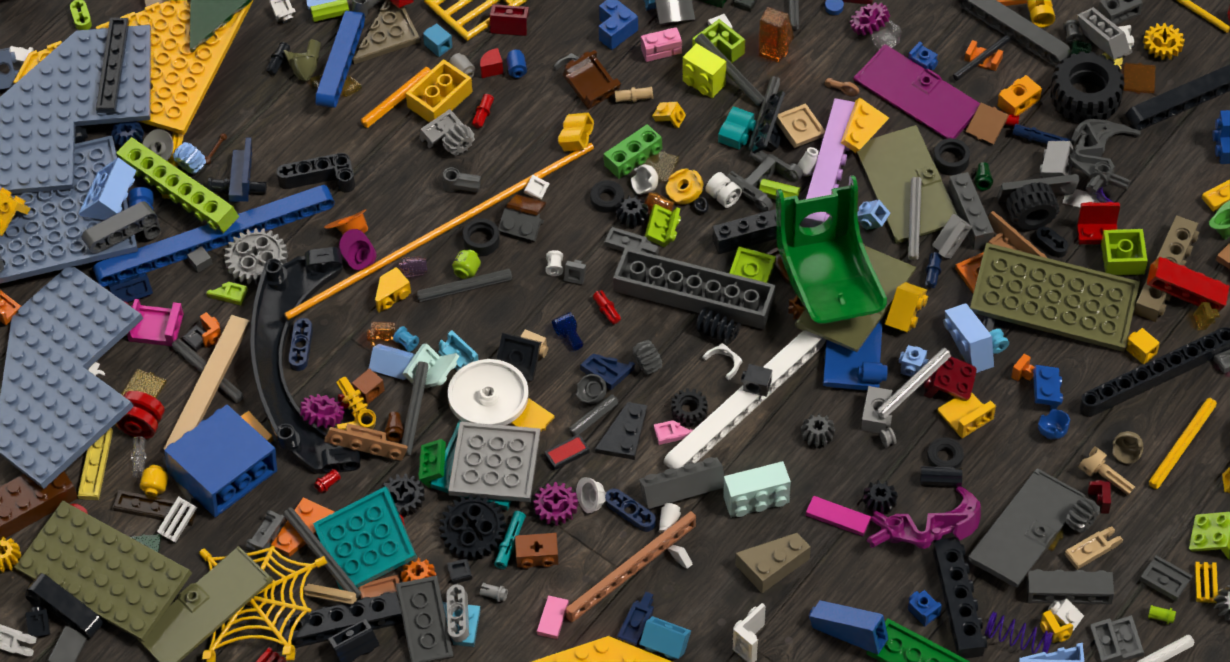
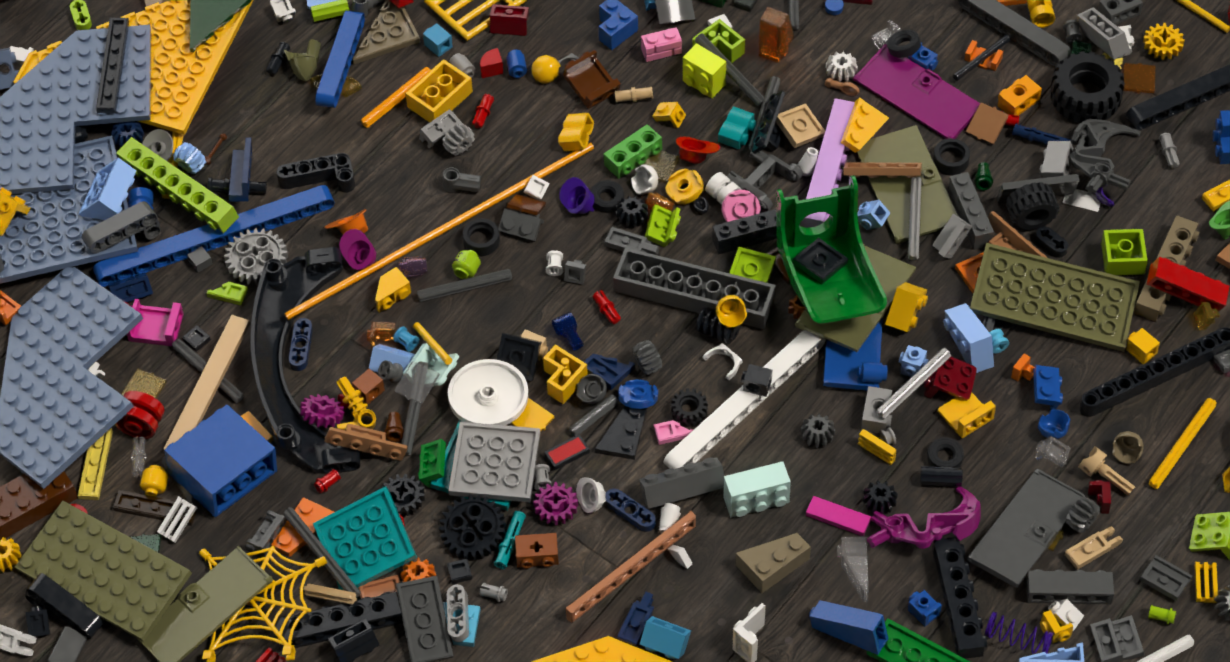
(212, 330): orange bracket -> none
(390, 371): none -> dark grey wheel
(417, 382): none -> clear piece
(432, 343): none -> yellow bar
(457, 345): medium azure hinge -> none
(541, 476): none -> light grey bush
(545, 69): none -> yellow hair
(552, 617): bright pink tile -> none
(565, 373): none -> yellow brick
(576, 196): none -> dark purple piece
(638, 394): none -> blue tile
(695, 150): none -> red piece
(731, 311): none -> yellow hair
(739, 205): none -> bright pink tile
(770, 187): lime axle -> none
(820, 260): none -> black tile
(841, 66): none -> white gear
(854, 562): none -> clear slope
(869, 18): magenta gear -> none
(874, 169): none -> medium nougat plate
(877, 447): none -> yellow tile
(906, 50): none -> black tyre
(933, 270): dark blue axle -> none
(1053, 450): none -> clear bracket
(1095, 219): red bracket -> none
(1169, 150): none -> light grey axle

